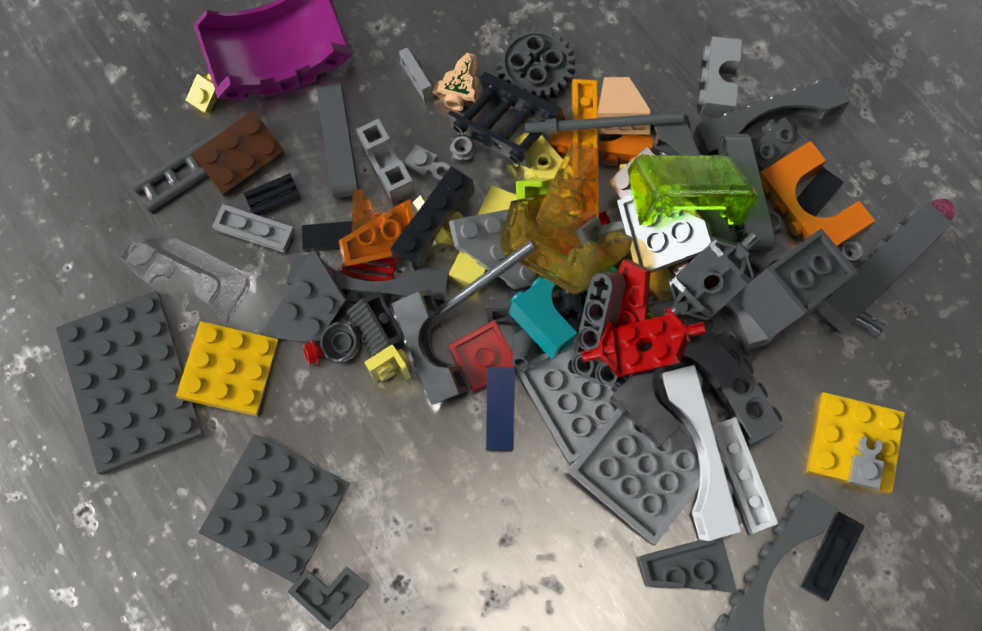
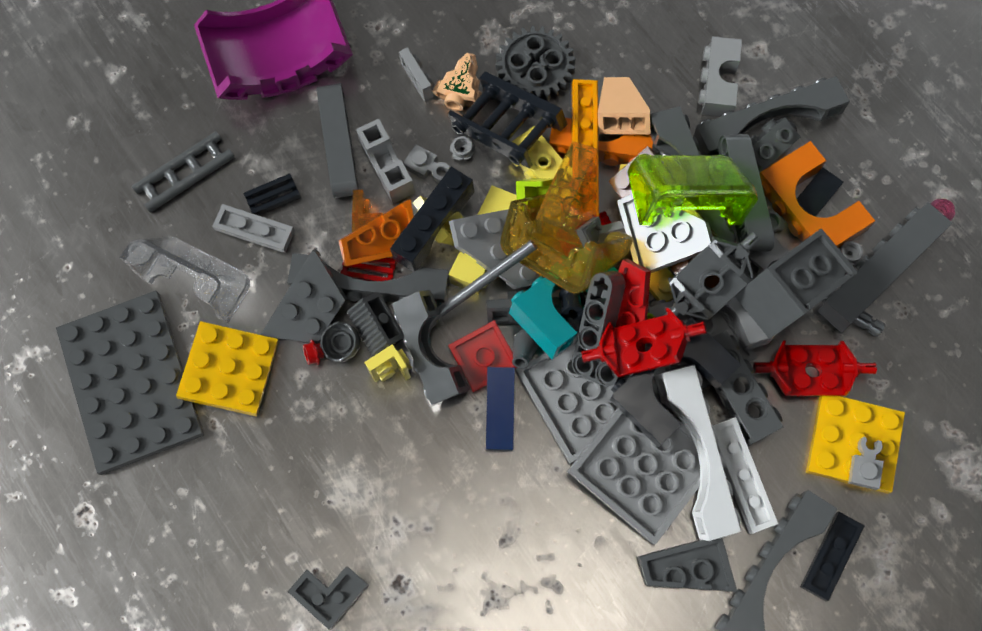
(202, 93): light yellow bracket -> none
(238, 152): reddish brown plate -> none
(275, 508): dark grey plate -> none
(324, 235): black tile -> none
(551, 126): dark grey bar -> none
(834, 363): none -> red plate

